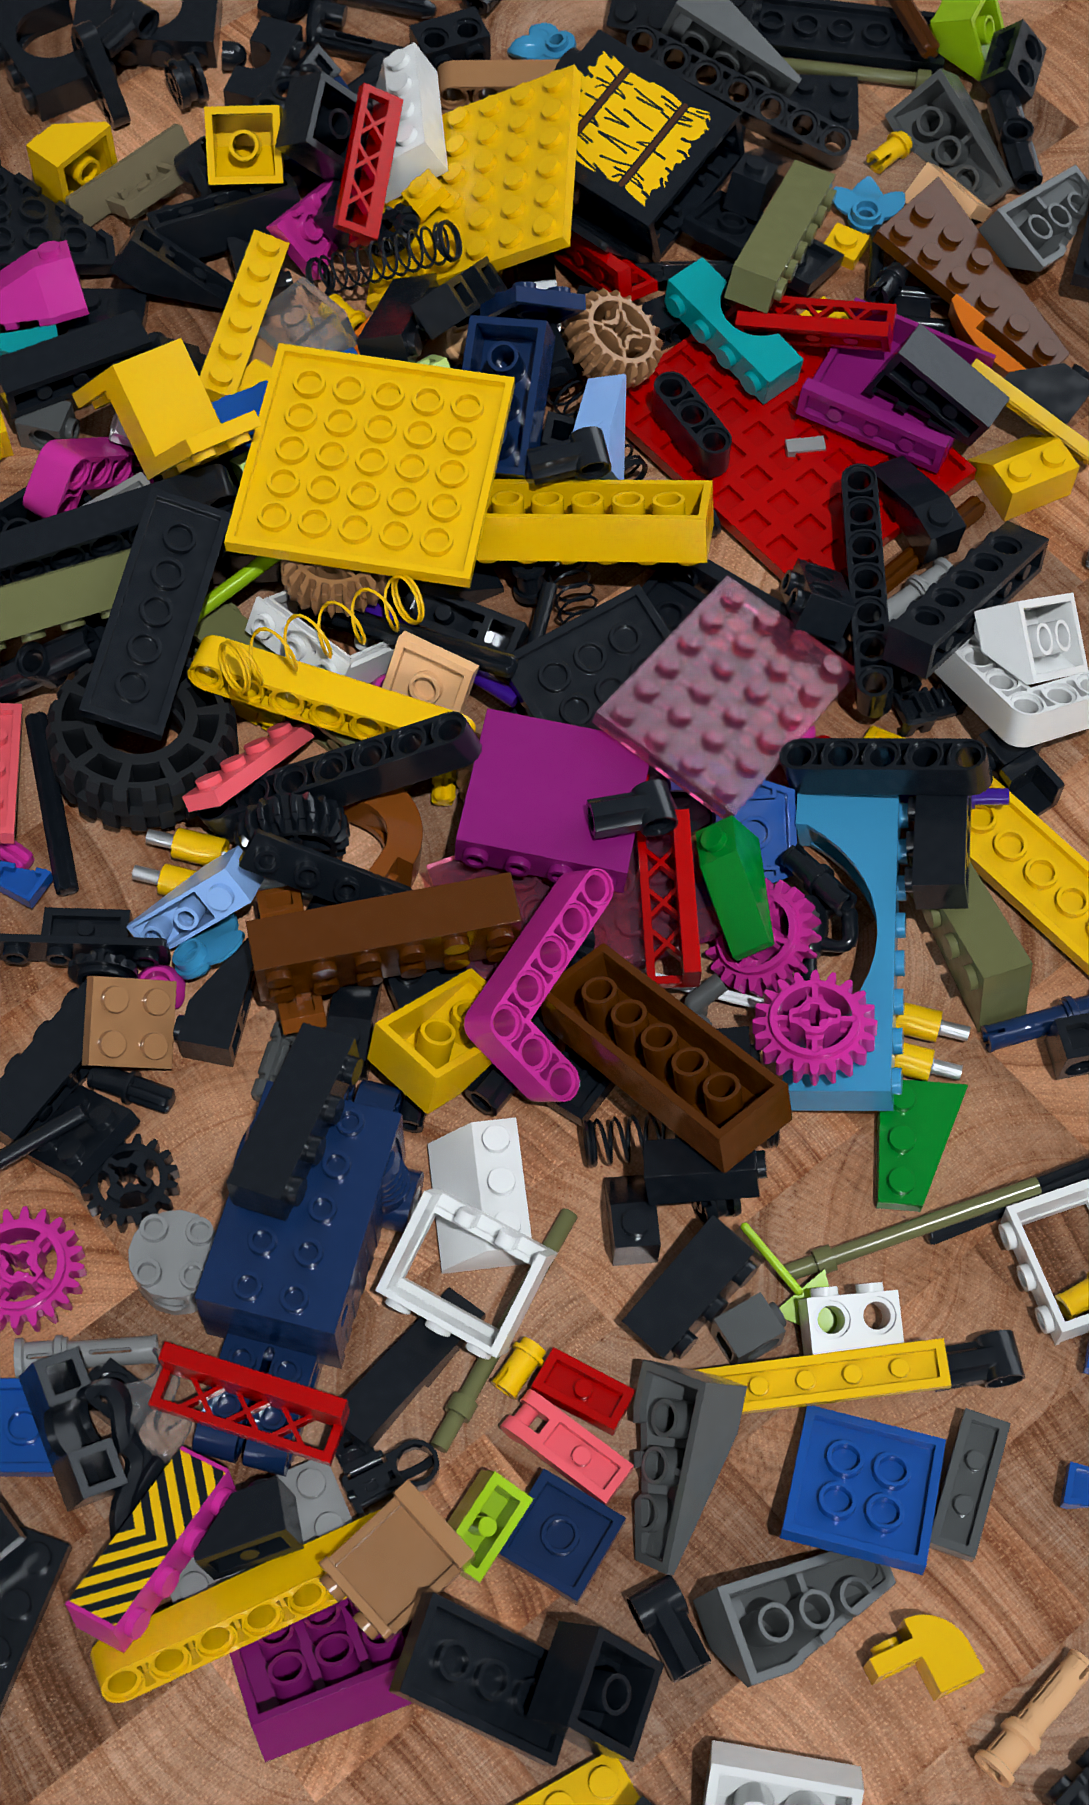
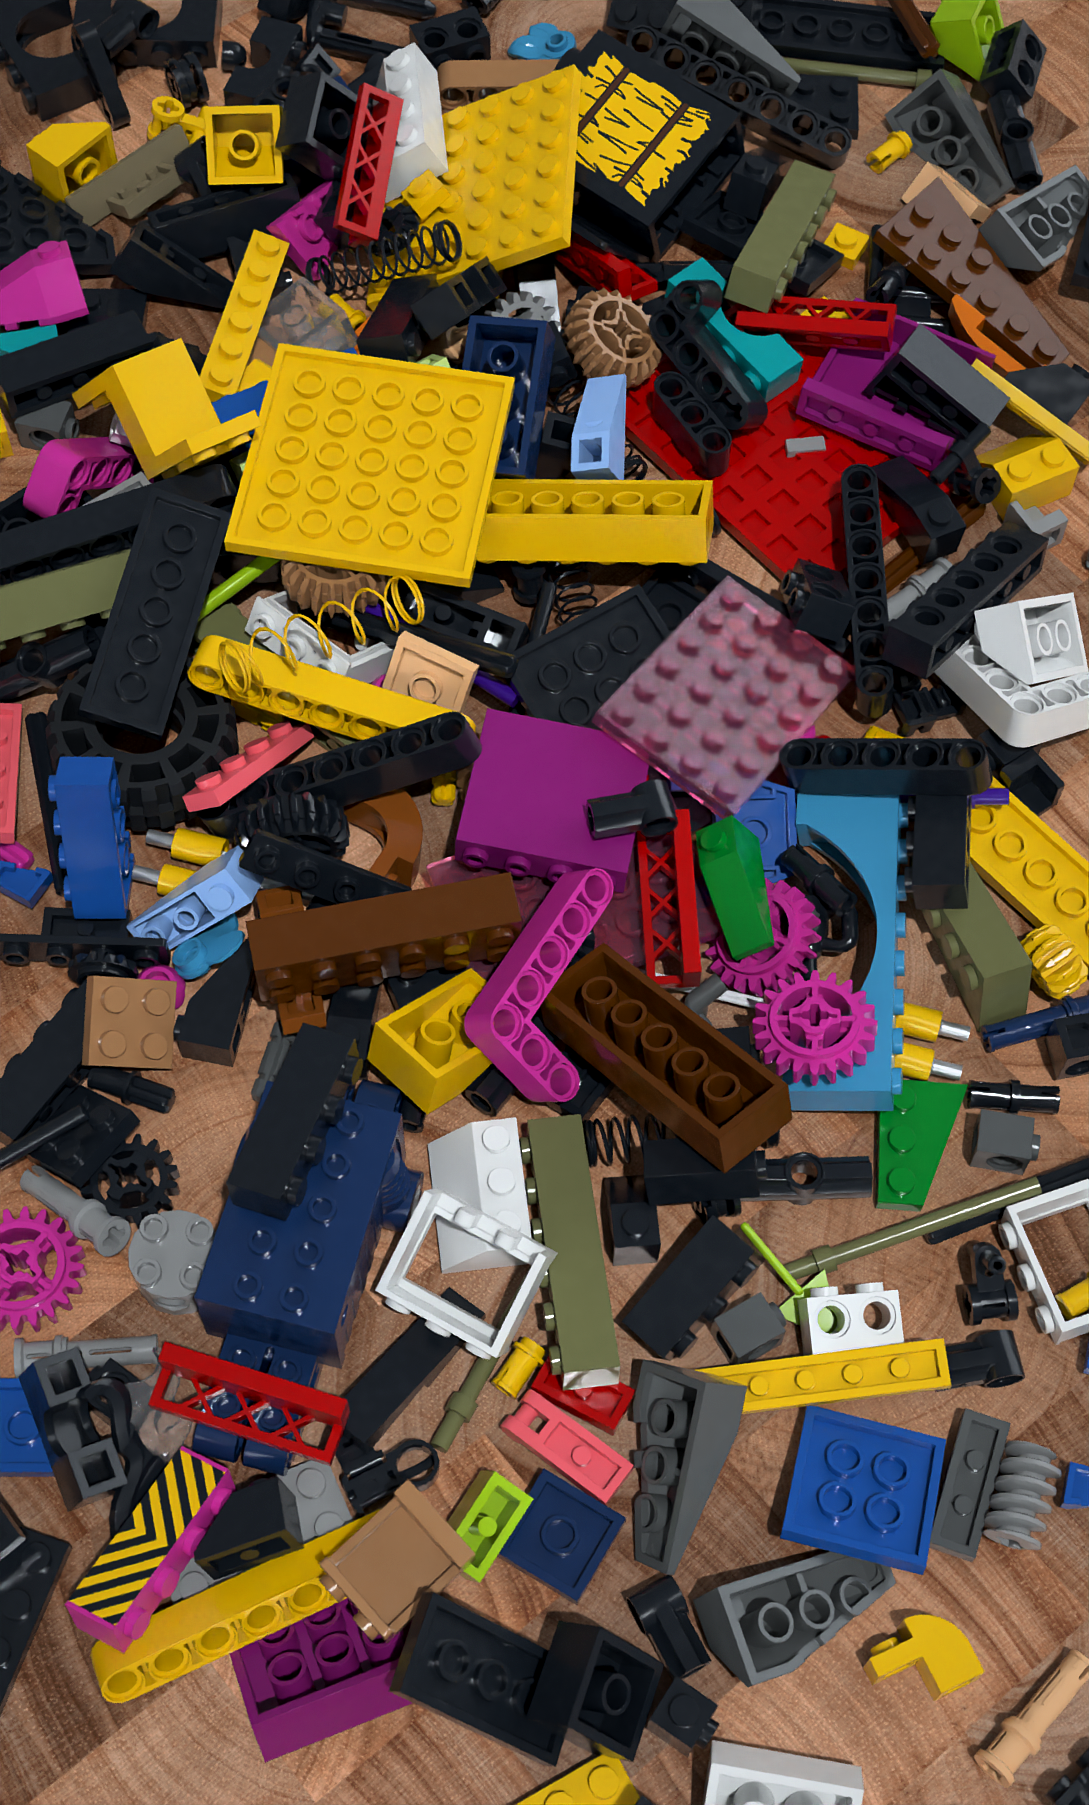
(85, 1218): none -> light grey pin
(92, 837): none -> blue wedge
(193, 126): none -> yellow piece
(533, 303): dark blue plate -> none
(576, 1278): none -> olive brick
(579, 456): black piece -> none
(684, 1718): none -> black brick
(738, 401): none -> black beam
(830, 1175): none -> black piece
(867, 204): dark azure plate -> none
(965, 471): none -> black piece
(989, 1293): none -> black piece
(1004, 1142): none -> dark grey brick
(1013, 1097): none -> black pin
(1020, 1495): none -> light grey piece
(1049, 526): none -> light grey panel
(1055, 961): none -> yellow gear

